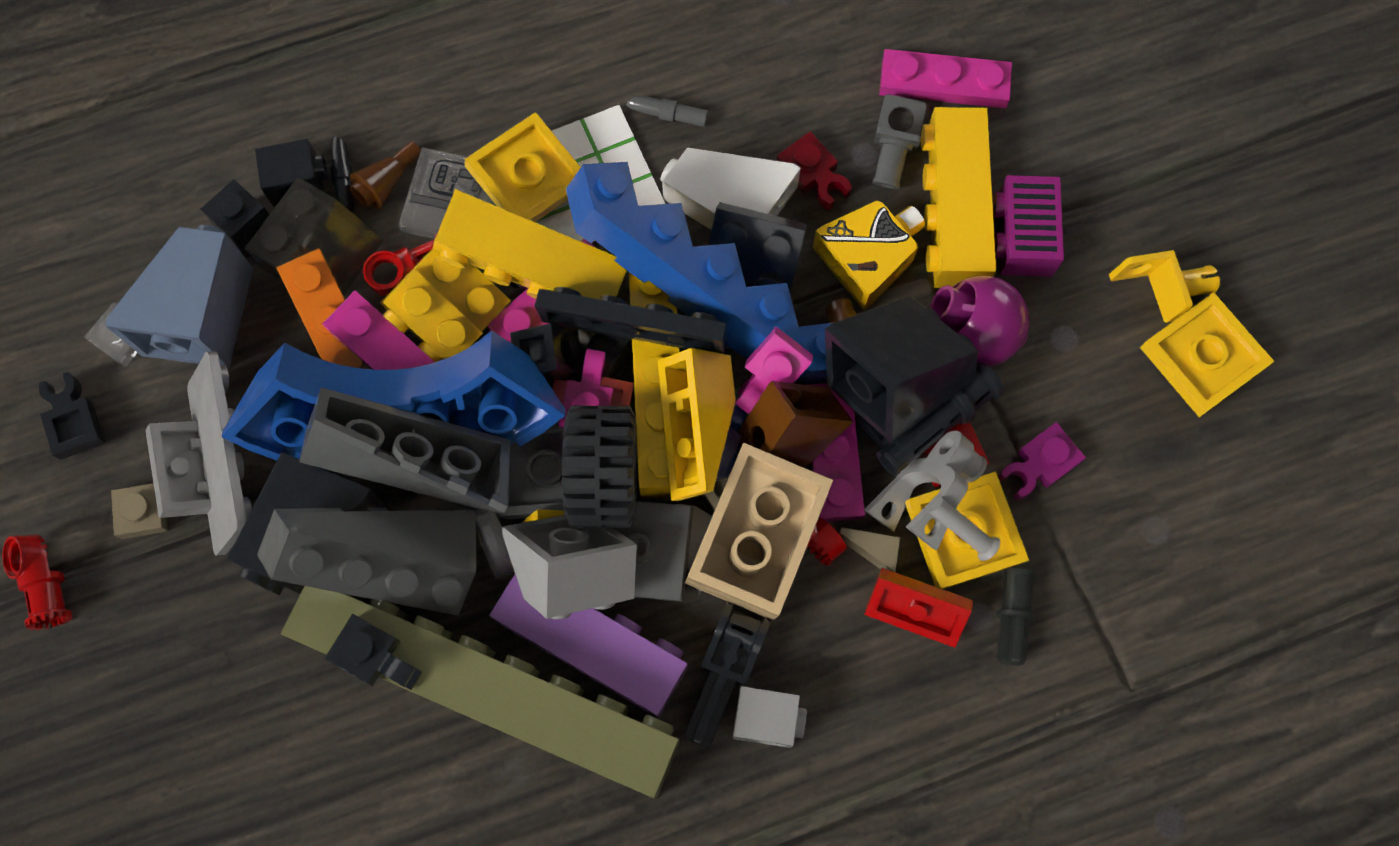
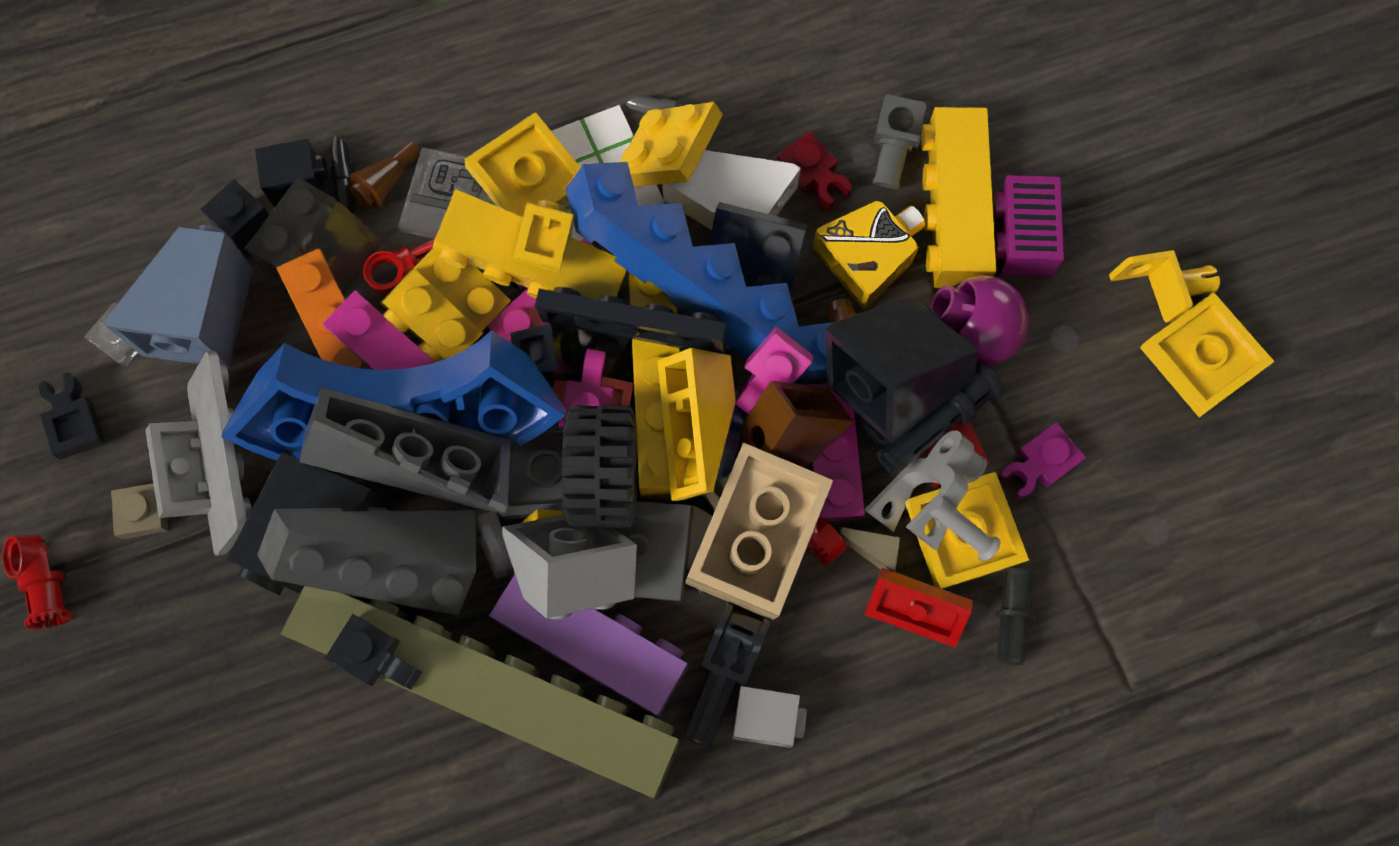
(543, 235): none -> yellow bracket
(670, 143): none -> yellow plate
(945, 78): dark pink plate -> none

